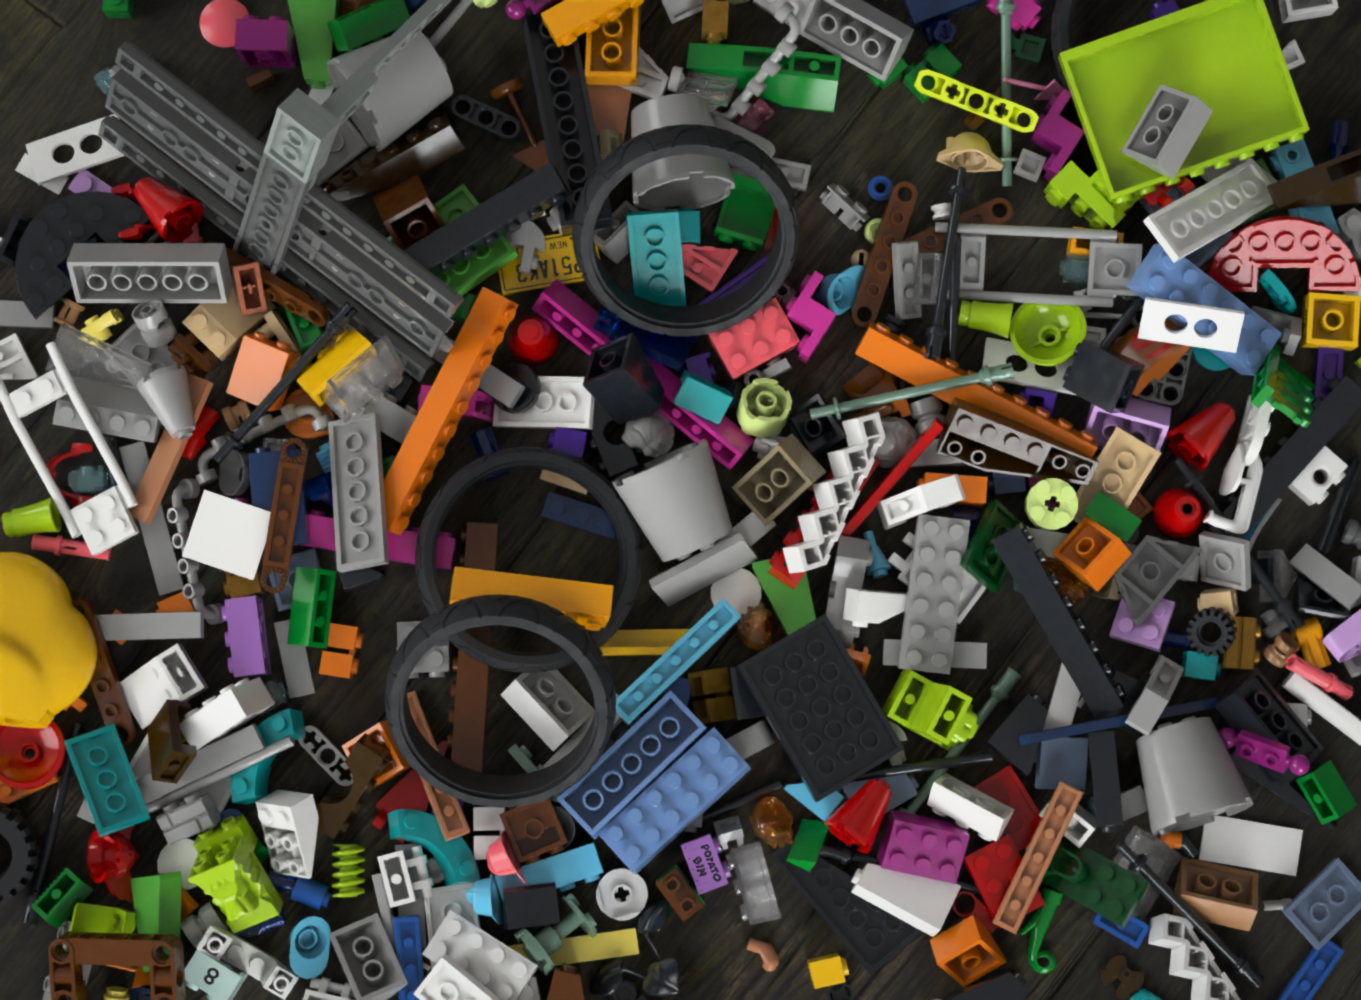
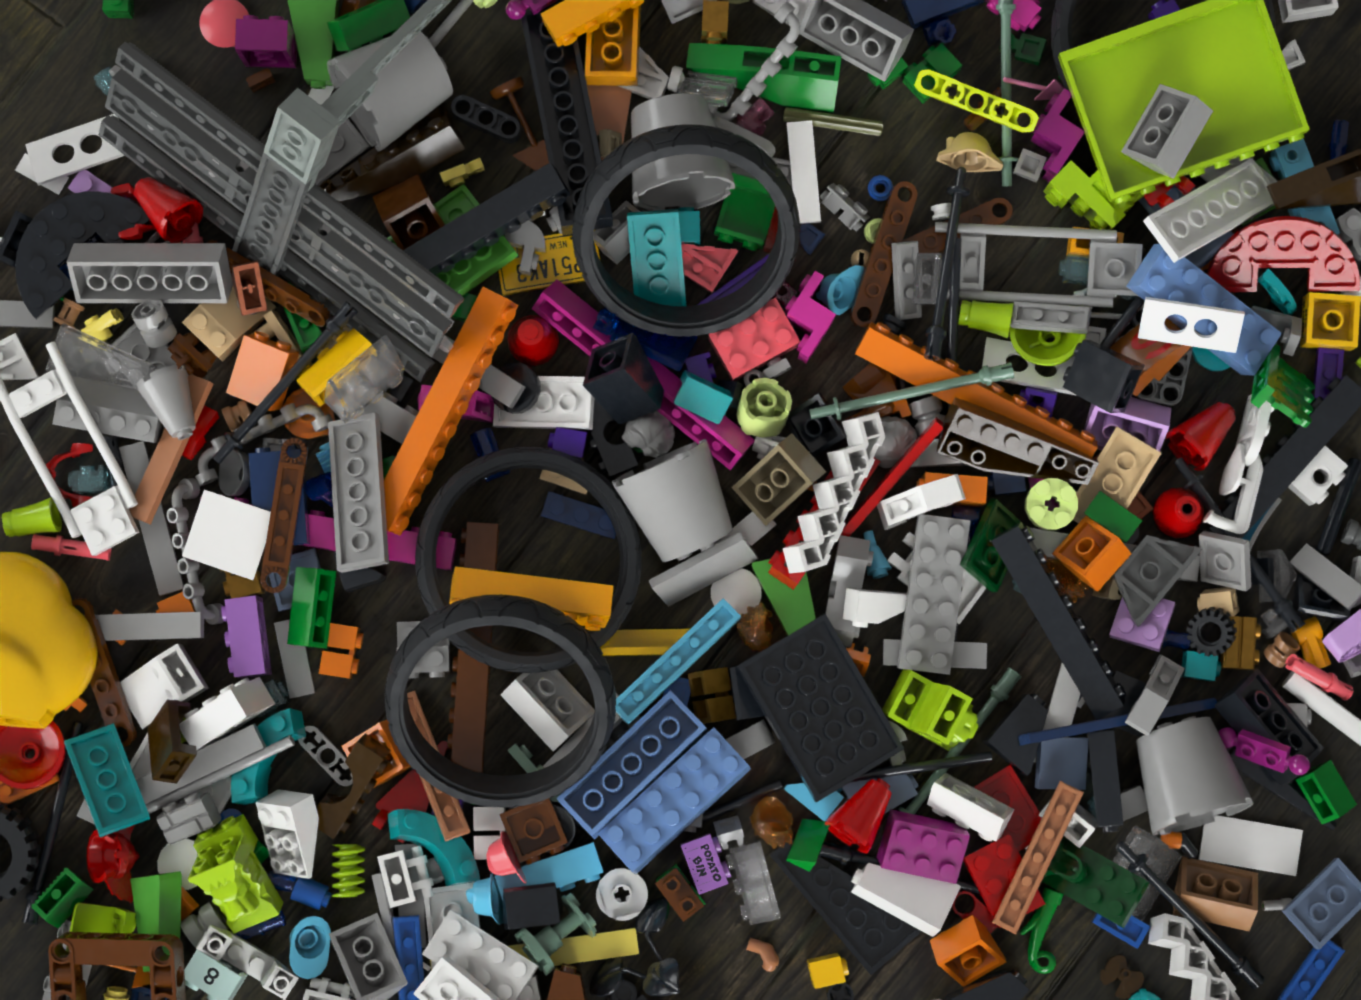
(456, 175): none -> light yellow plate
(804, 170): none -> white tile
(810, 237): none -> dark blue tile
(834, 121): none -> olive axle
(1051, 317): none -> light grey tile

